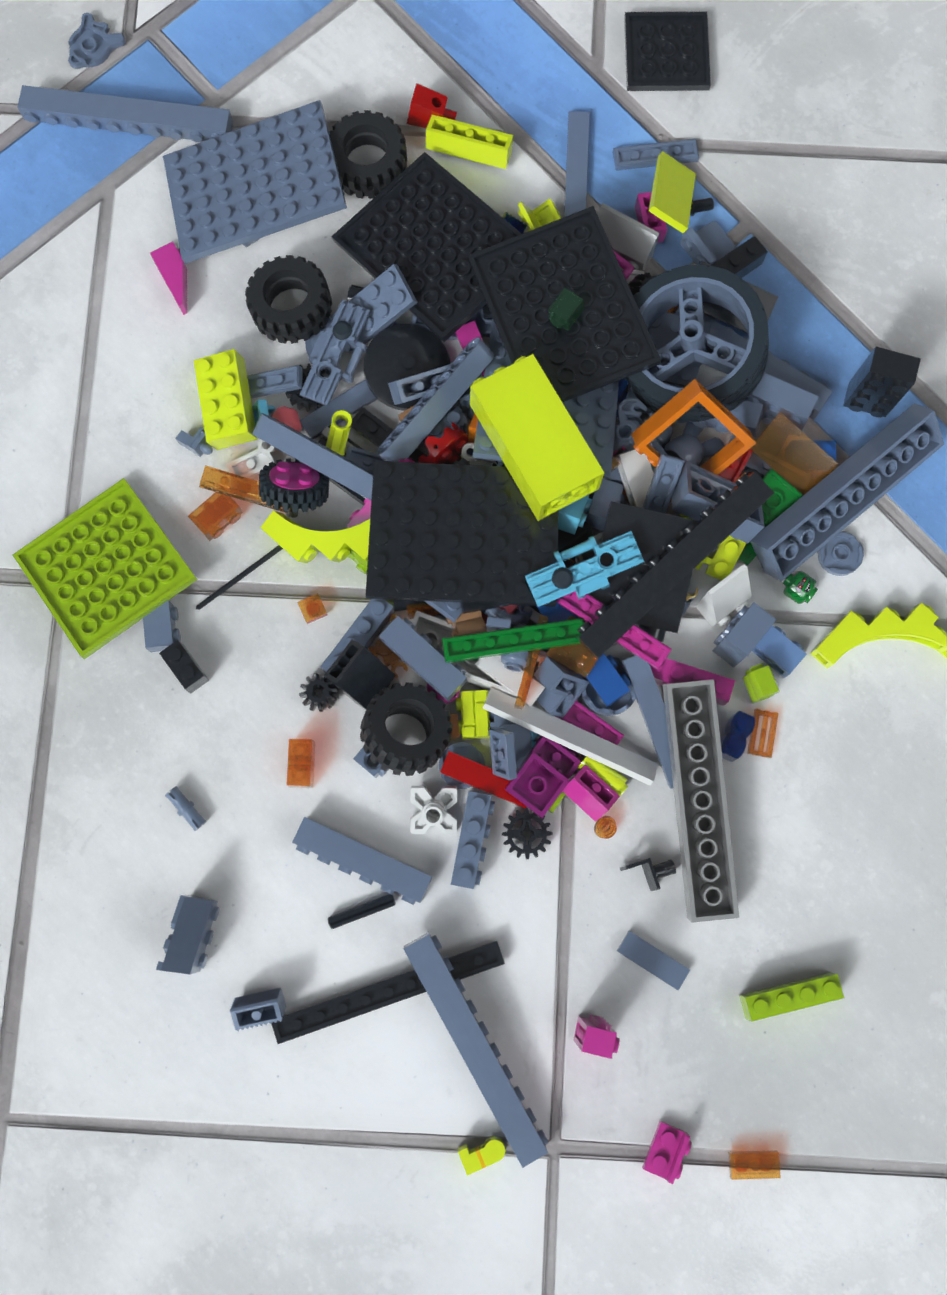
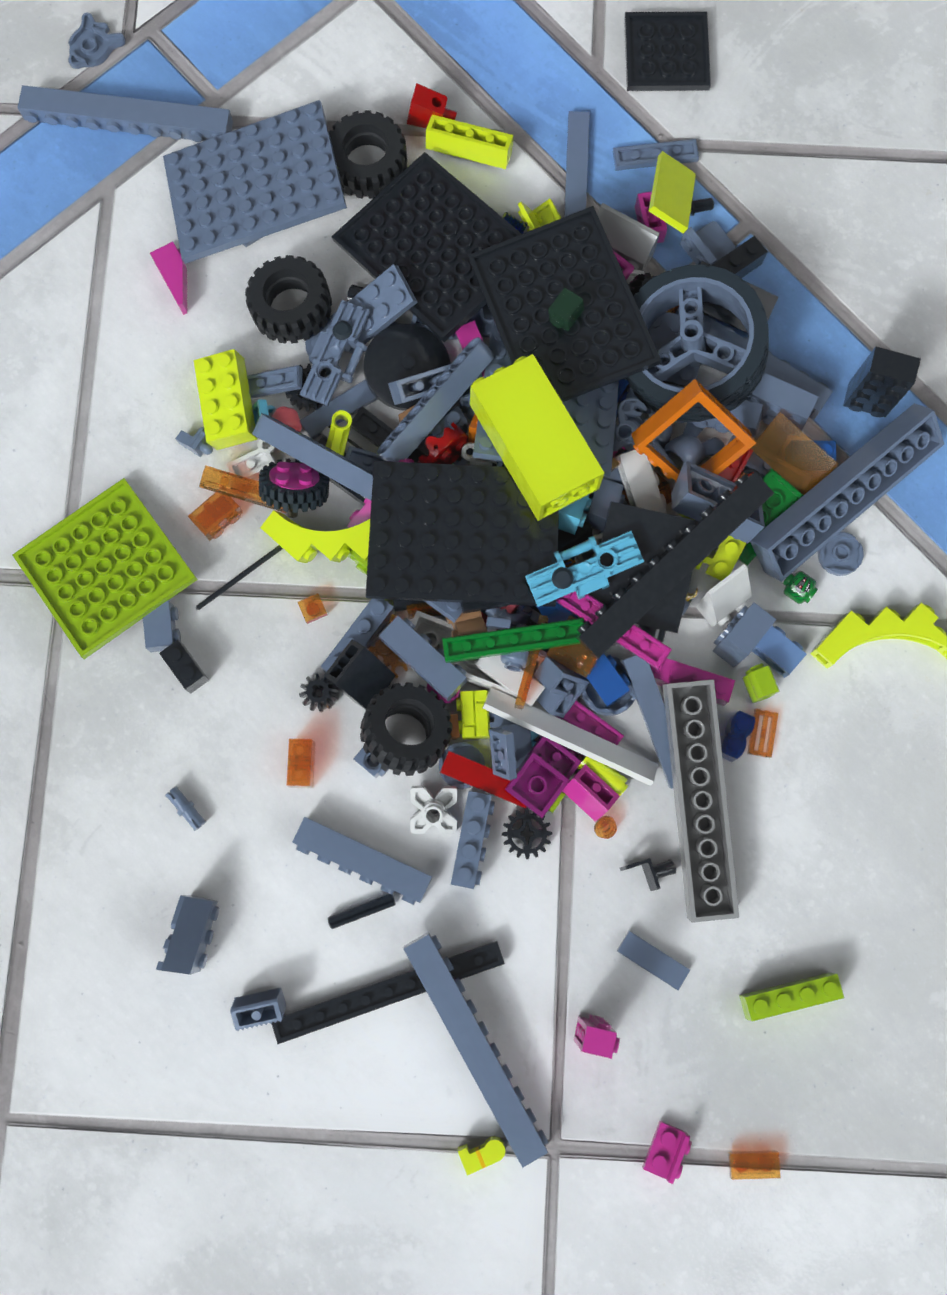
(663, 483): sand blue tile -> none

